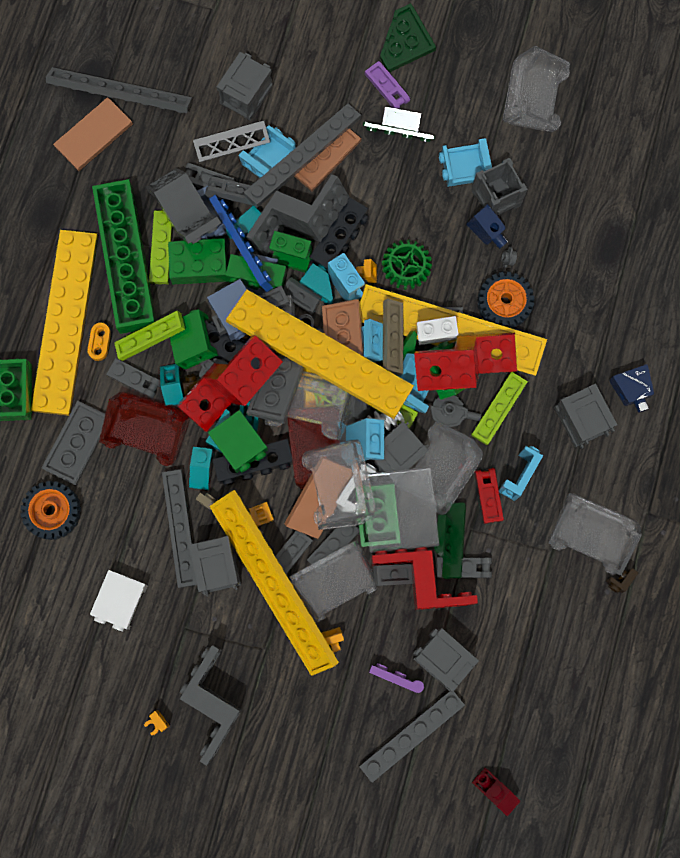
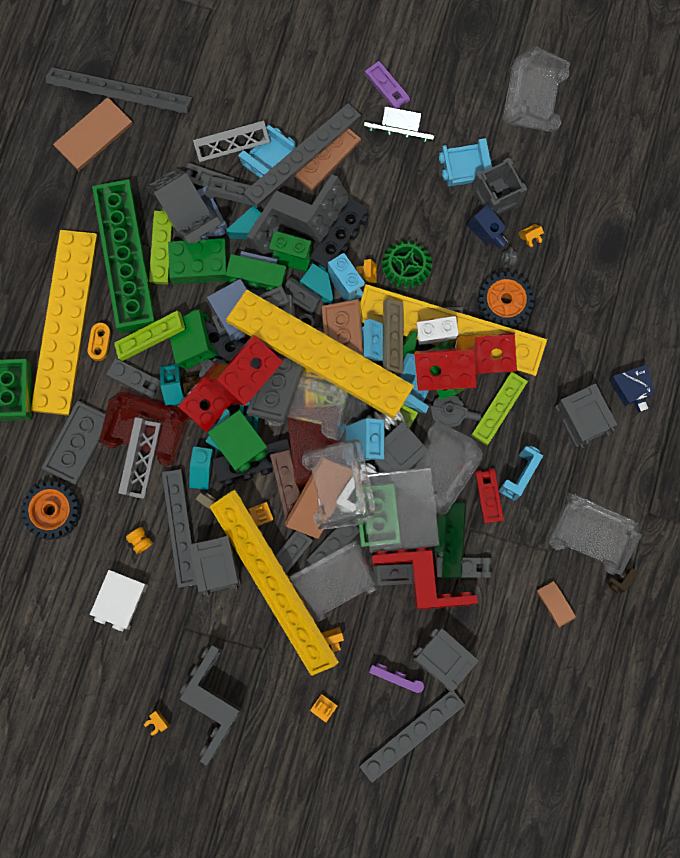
(133, 456): none -> light grey fence
(139, 540): none -> light orange wheel
(244, 247): blue plate -> none
(245, 86): dark grey container -> none
(285, 480): none -> reddish brown plate
(323, 708): none -> light orange tile
(405, 40): dark green plate -> none
(496, 791): dark red slope -> none
(531, 232): none -> light orange tile
(556, 604): none -> nougat slope

